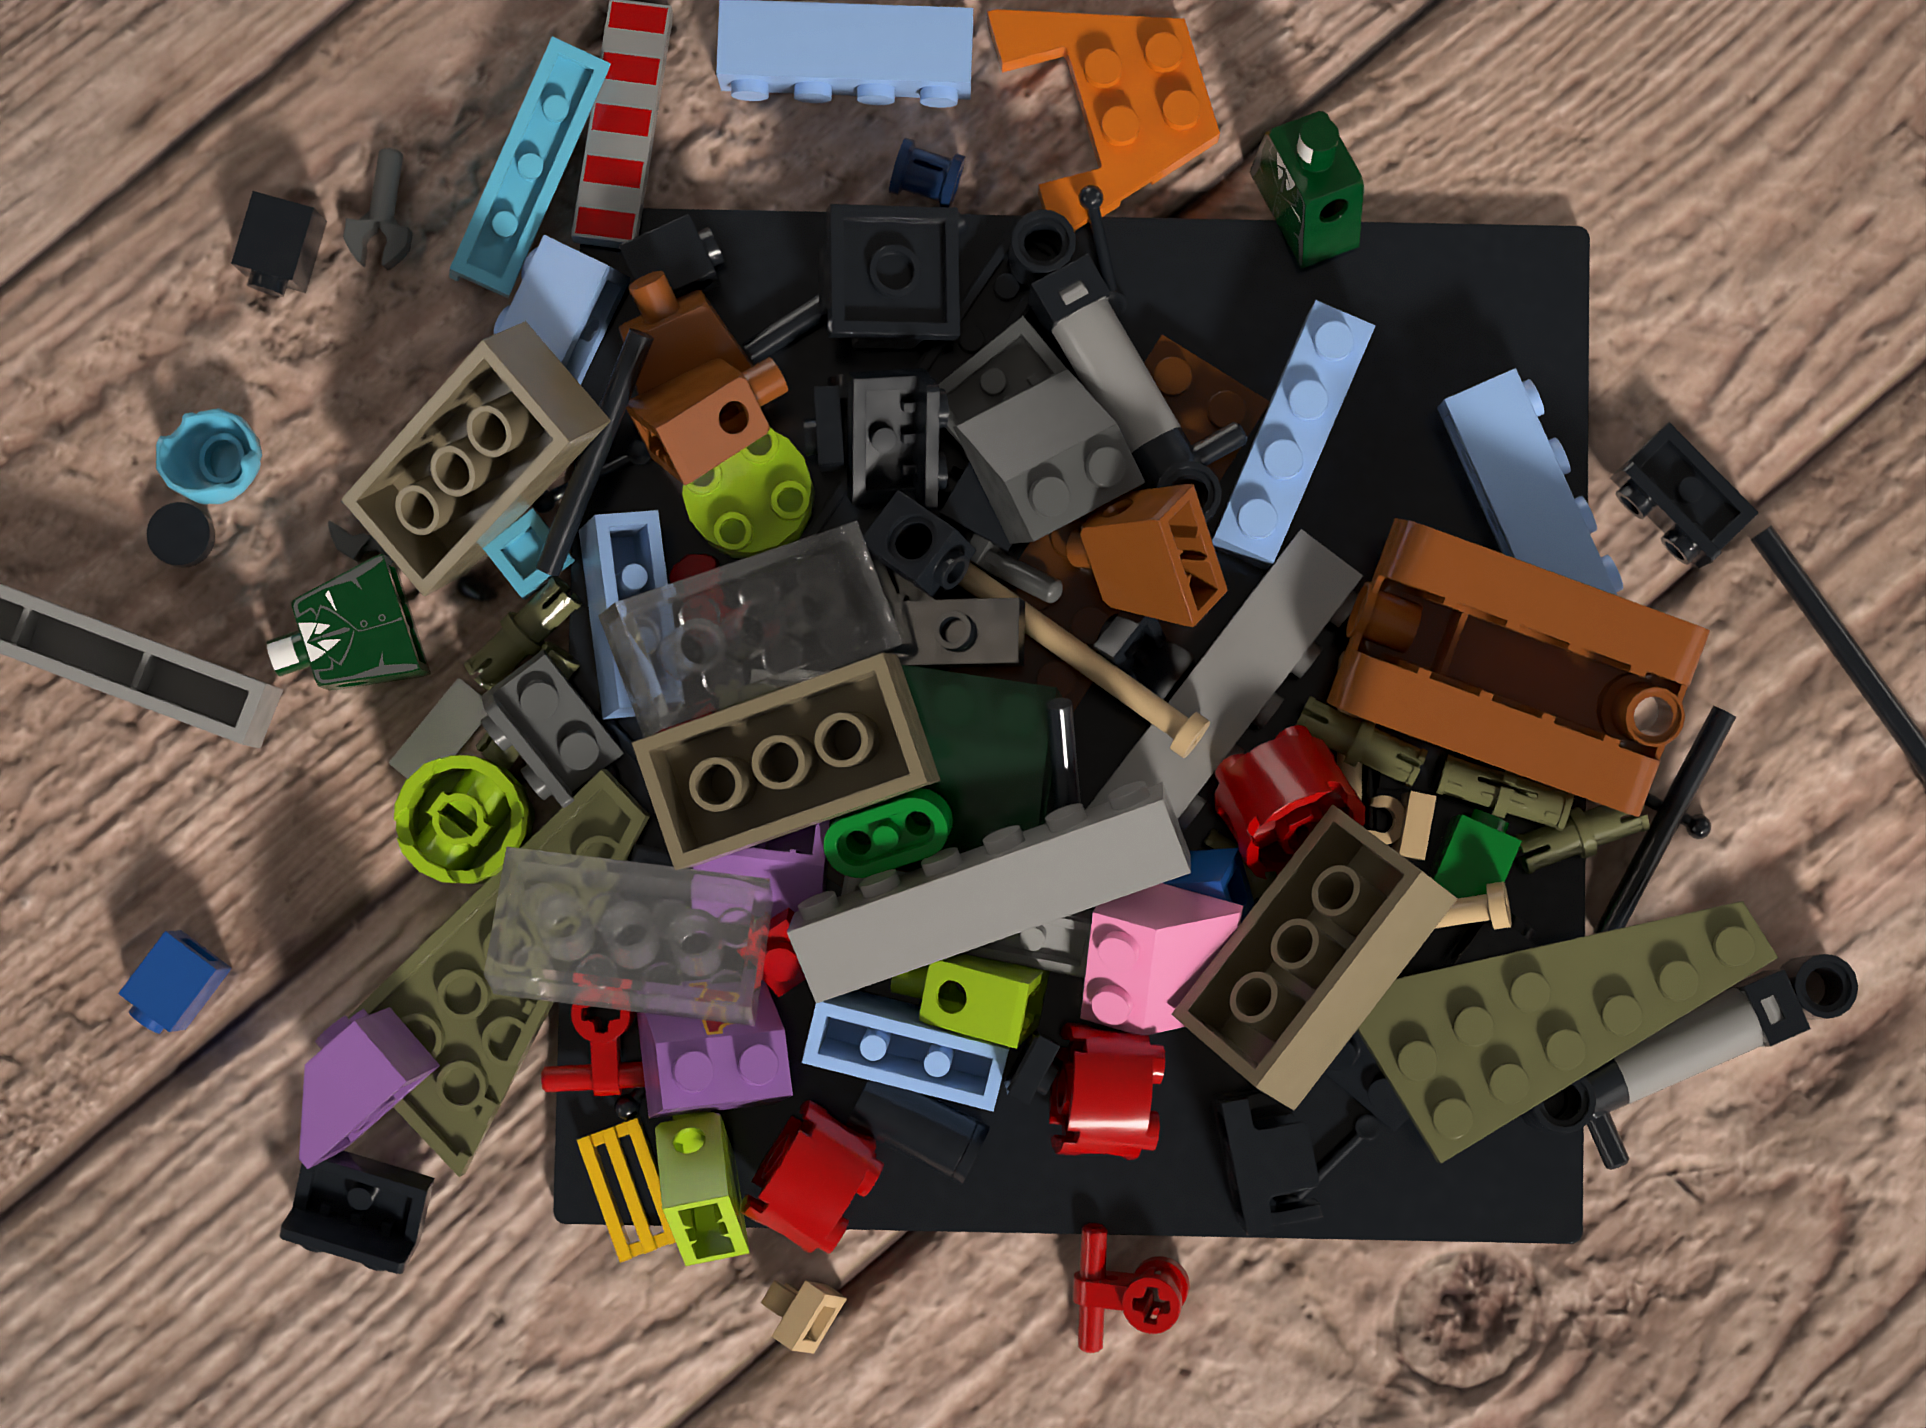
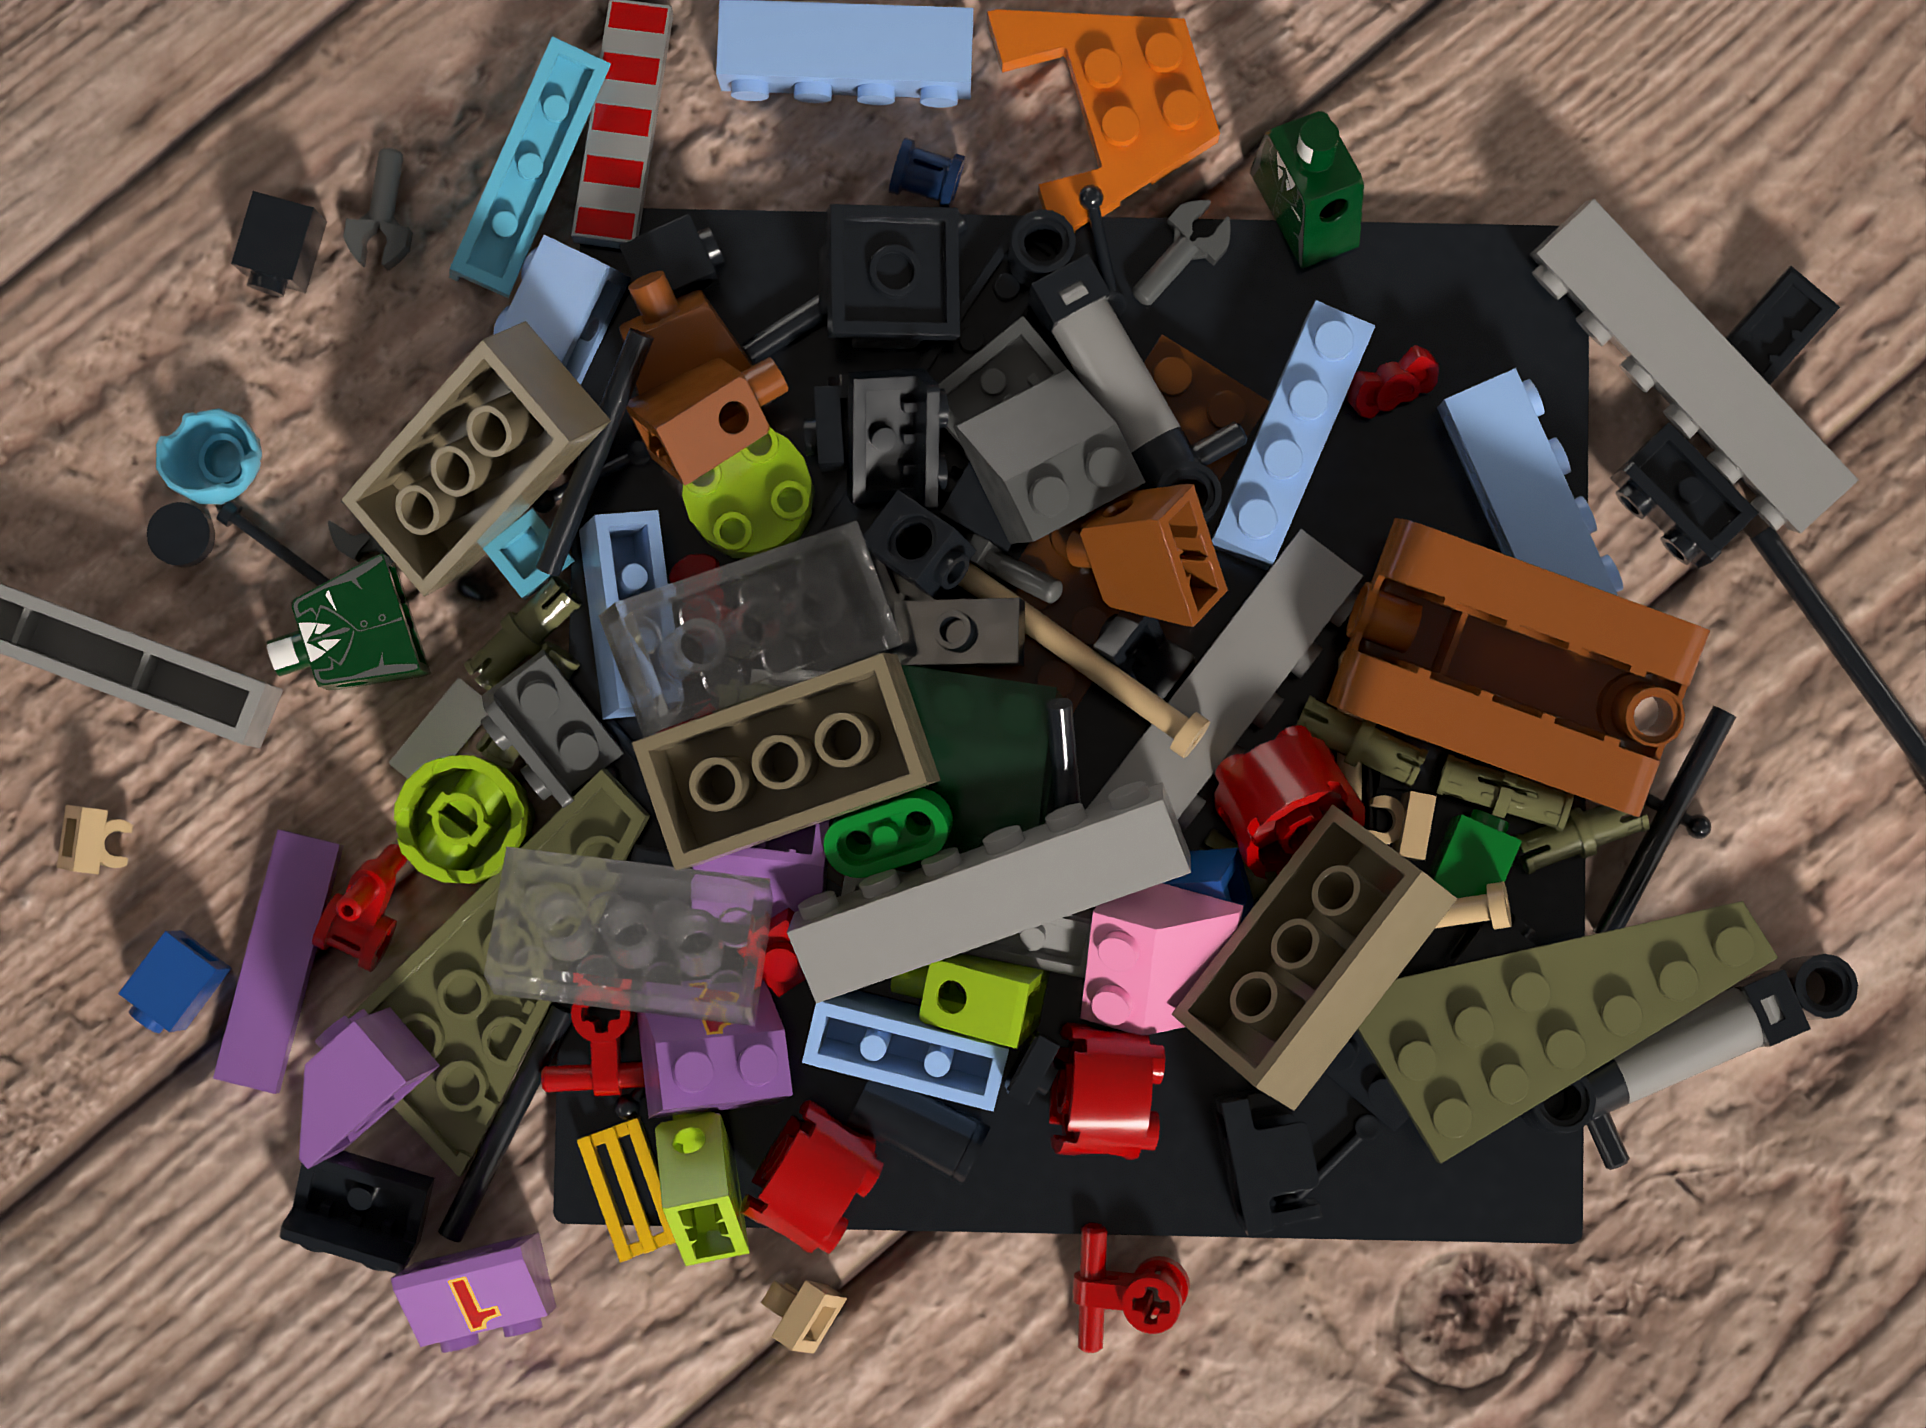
(84, 840): none -> tan tile
(231, 514): none -> black piece
(277, 962): none -> medium lavender tile
(357, 919): none -> red piece
(476, 1292): none -> medium lavender slope
(505, 1123): none -> black bar
(1182, 250): none -> dark grey bar
(1393, 383): none -> red piece
(1692, 367): none -> light grey brick
(1781, 324): none -> black plate

